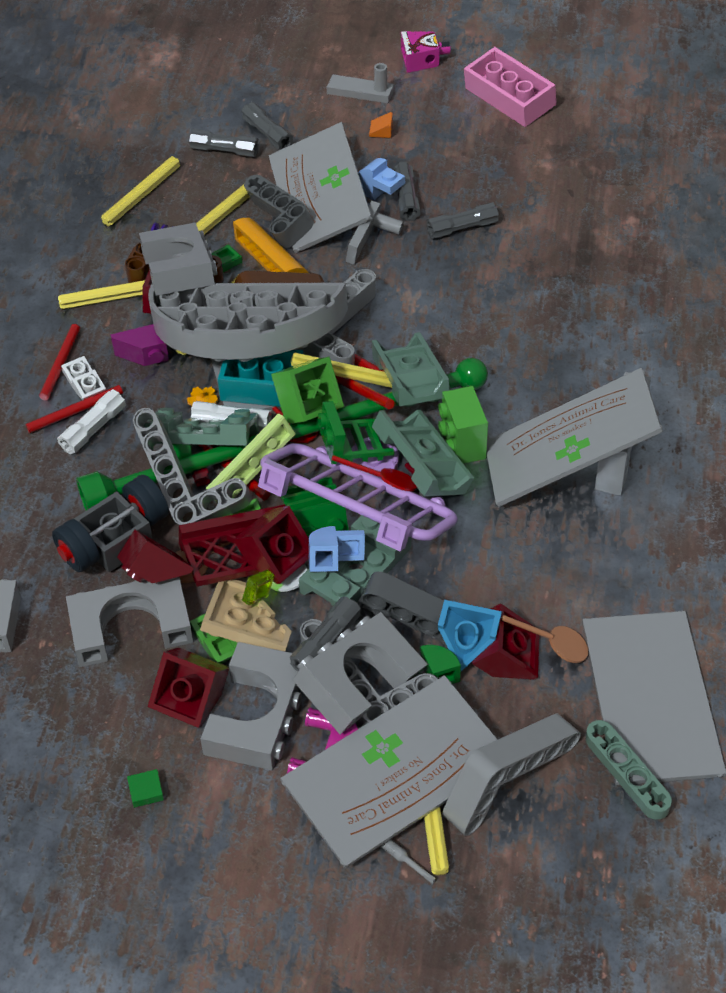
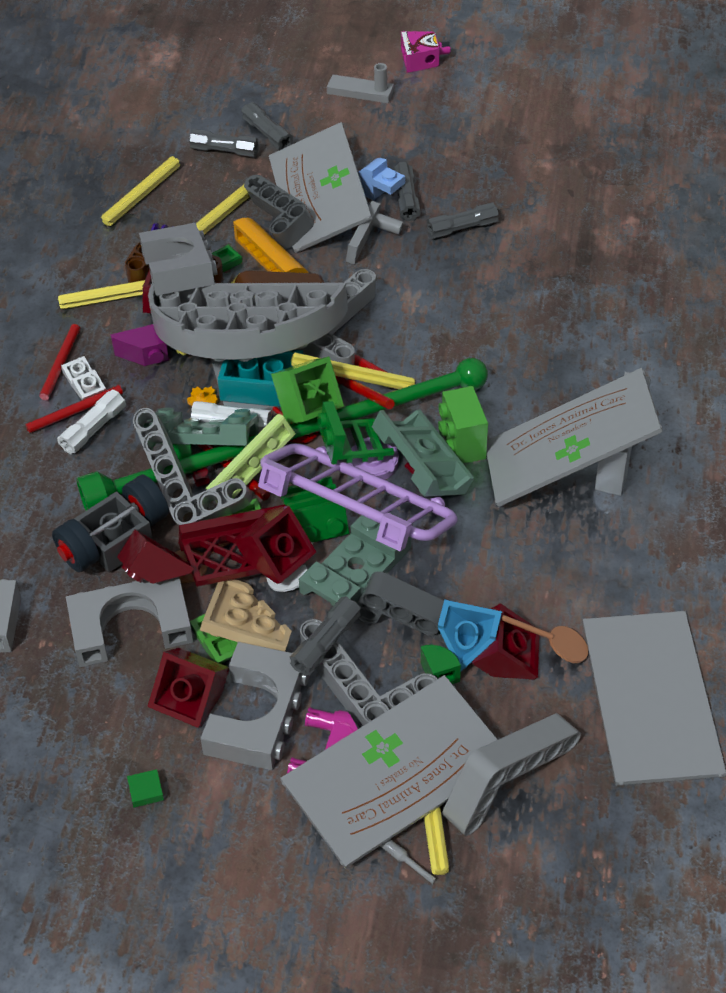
(258, 587): clear neon green tile -> none
(329, 687): light grey arch -> none
(331, 546): light blue brick -> none
(382, 126): orange slope -> none
(391, 476): red piece -> none
(412, 371): sand green piece -> none
(510, 86): bright pink brick -> none
(630, 767): sand green beam -> none

